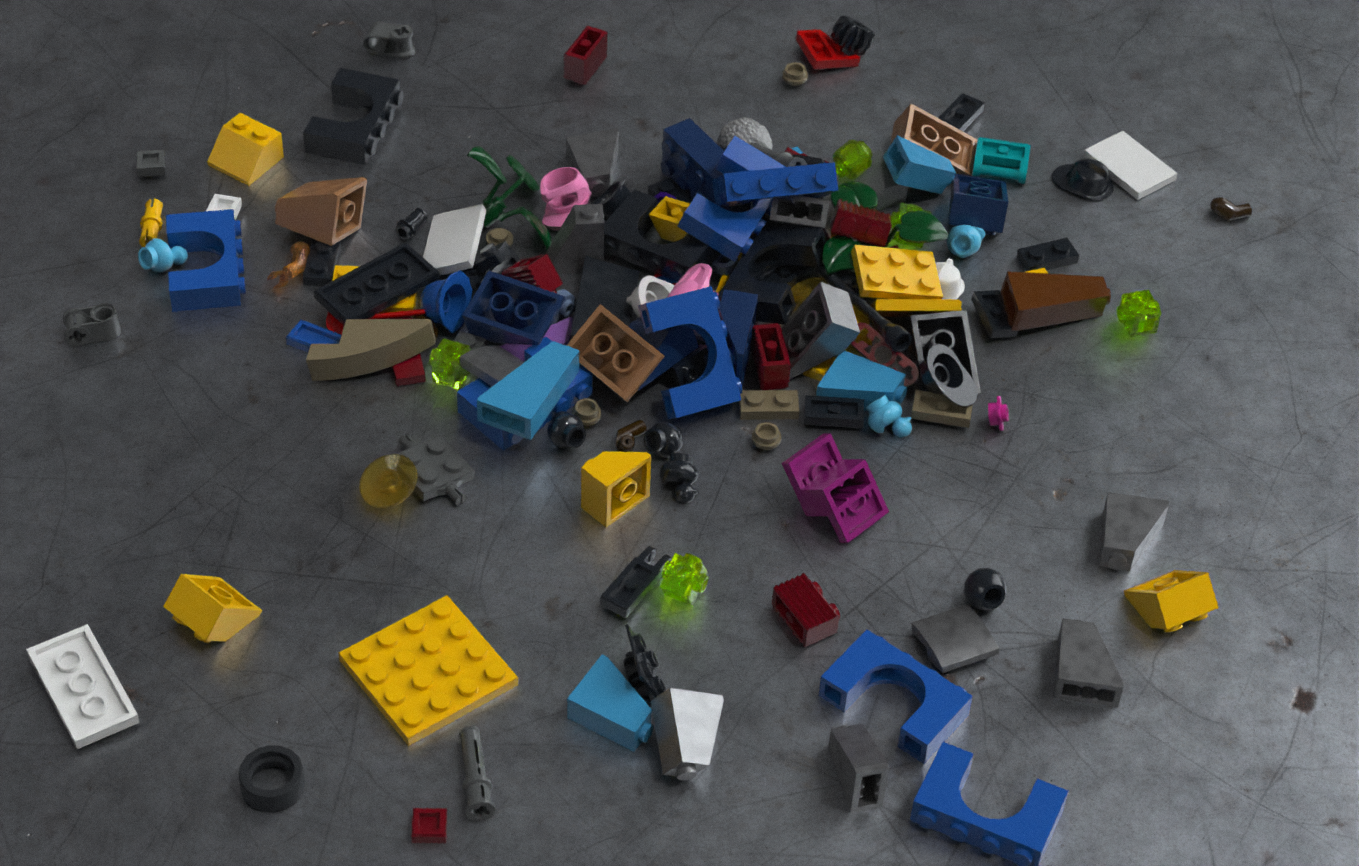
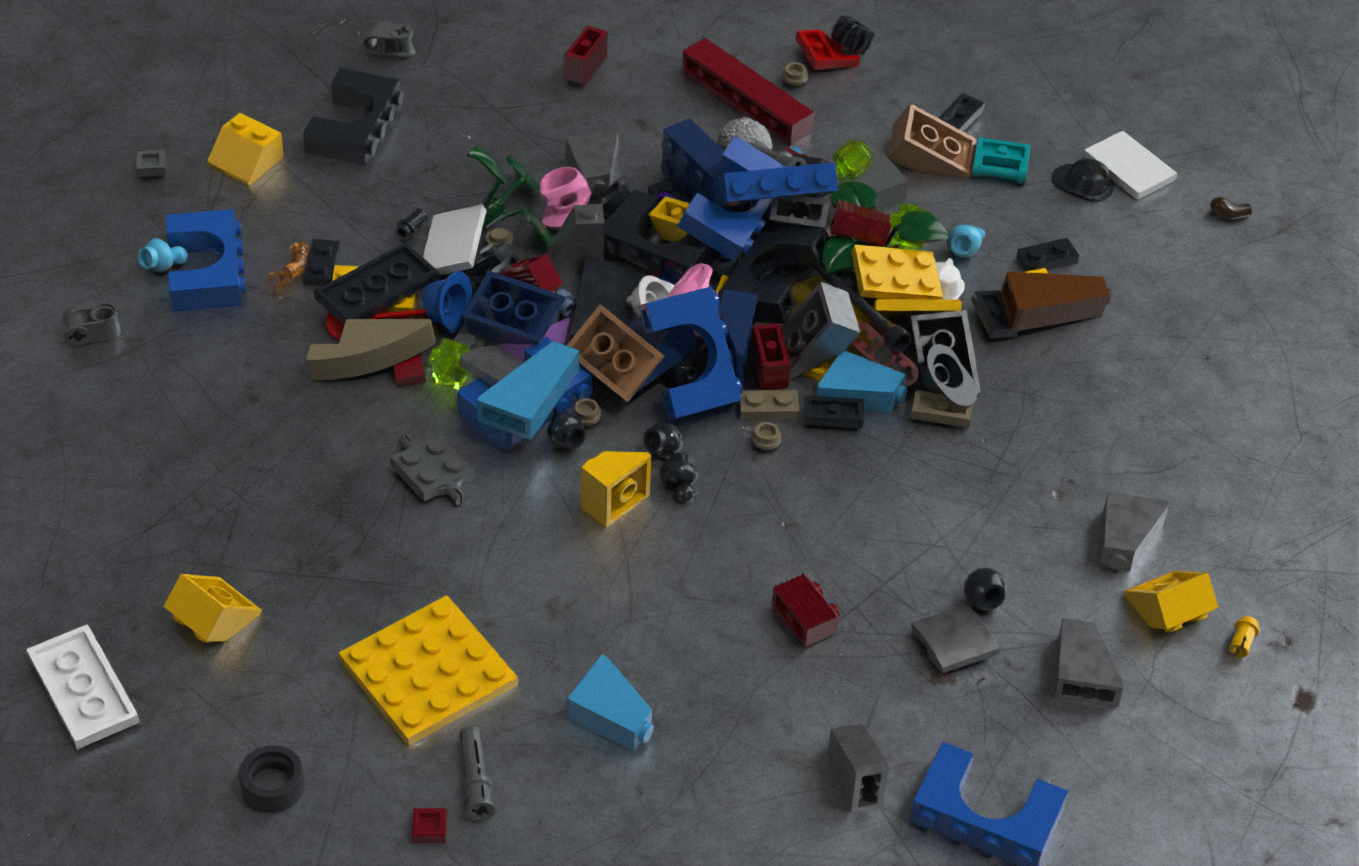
(151, 221): yellow pin -> none
(225, 202): white plate -> none
(307, 333): blue tile -> none
(323, 209): medium nougat slope -> none
(382, 474): clear yellow dish -> none
(625, 436): dark brown arm -> none
(634, 583): black hinge -> none
(641, 667): black hinge -> none
(684, 578): clear neon green brick -> none
(686, 730): slope -> none
(748, 91): none -> dark red brick
(835, 487): magenta bracket -> none
(877, 662): blue arch -> none
(884, 413): medium azure animal -> none
(918, 166): dark azure slope -> none
(978, 203): dark blue slope -> none
(998, 413): dark pink plate -> none
(1139, 313): clear neon green brick -> none
(1246, 630): none -> yellow pin

